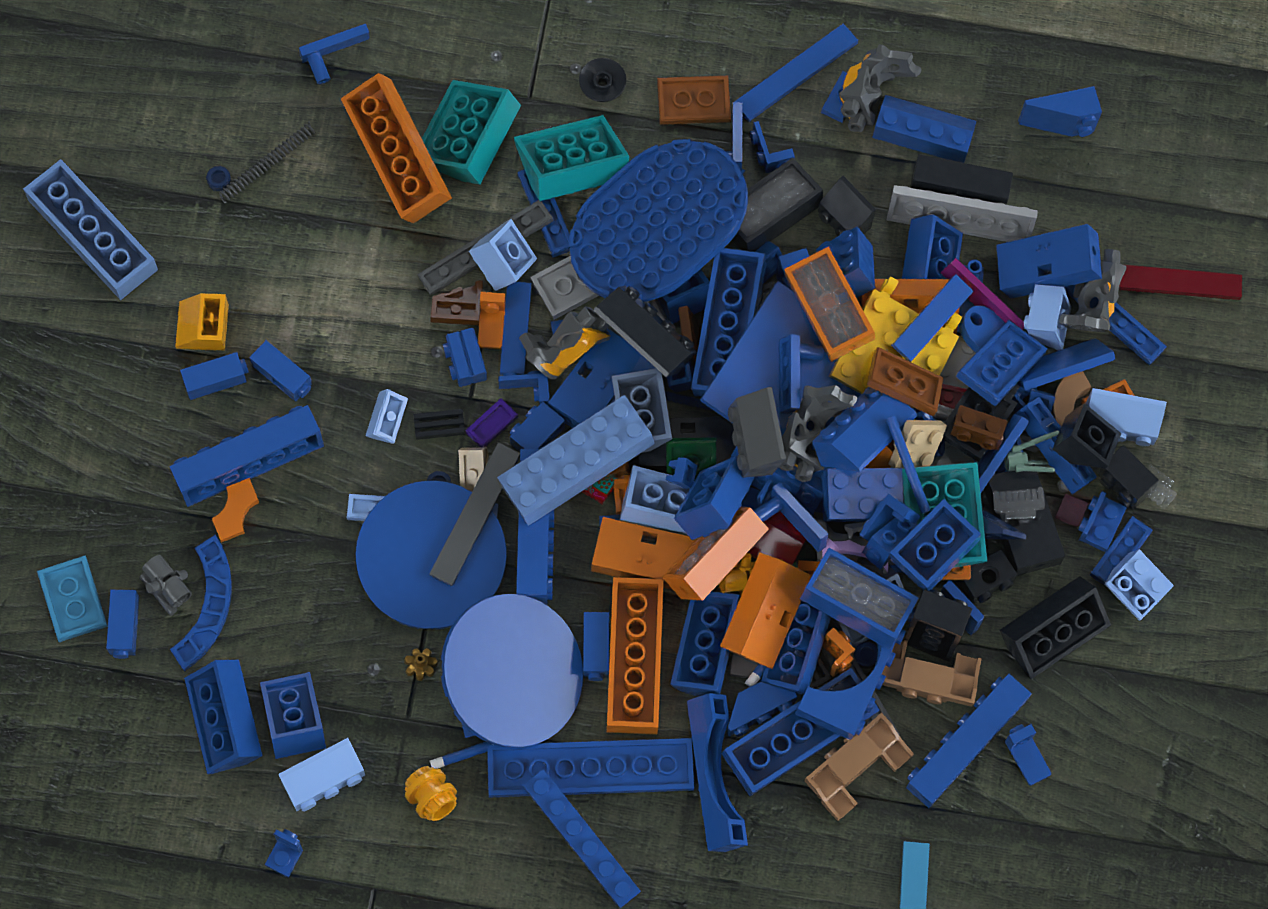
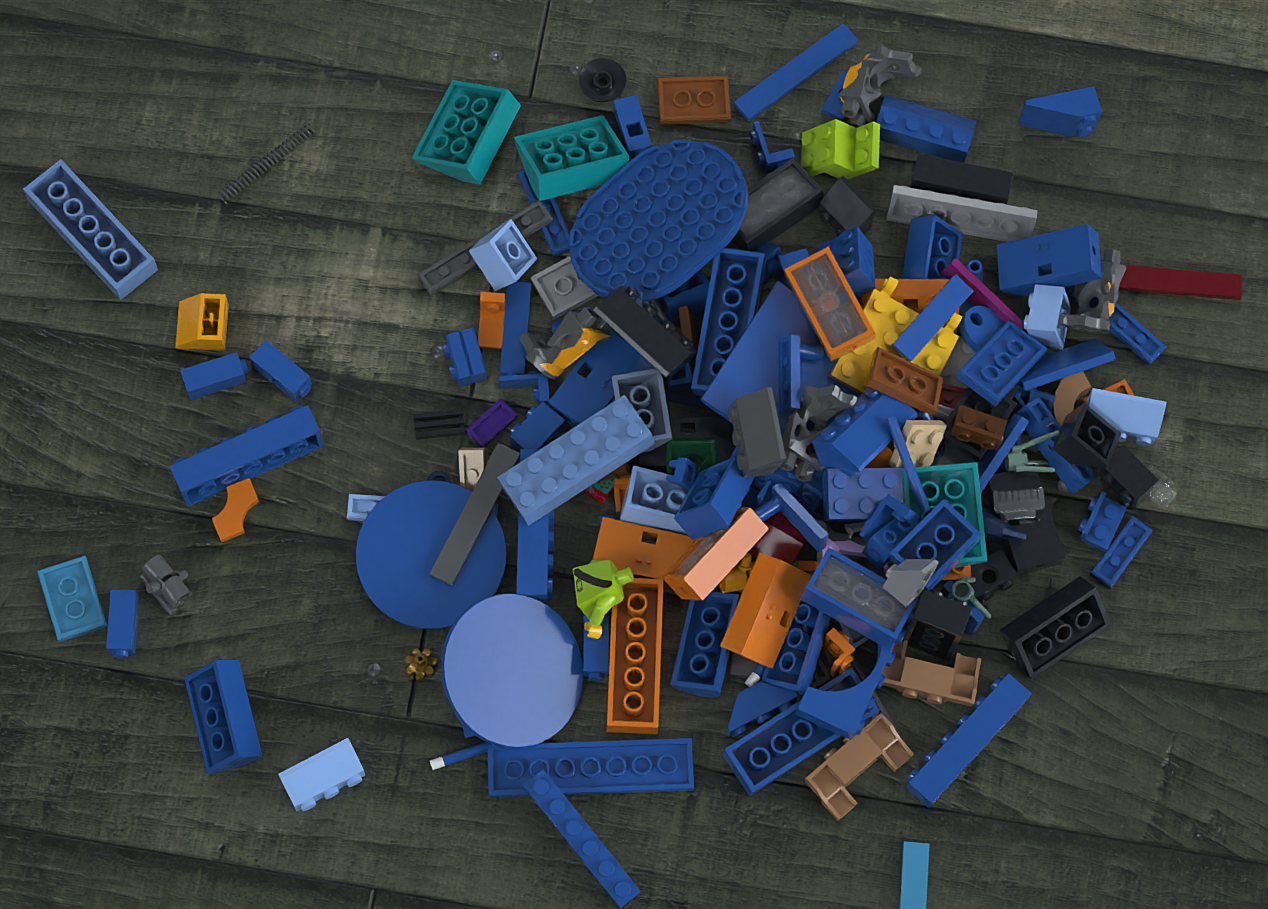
(214, 608): blue tile -> none
(218, 178): dark blue tile -> none
(285, 853): blue bracket -> none
(293, 715): blue slope -> none
(314, 51): blue piece -> none
(386, 416): light blue slope -> none
(396, 148): orange brick -> none
(430, 793): light orange piece -> none
(458, 306): wing -> none
(598, 590): none -> lime torso
(631, 125): none -> blue brick
(708, 723): blue arch -> none
(736, 150): piece -> none
(840, 149): none -> lime bracket
(866, 655): dark blue tile -> none
(909, 579): none -> light grey slope
(964, 591): none -> sand green plant
(1027, 754): blue bracket -> none
(1071, 510): clear pink tile -> none
(1138, 583): light blue slope -> none

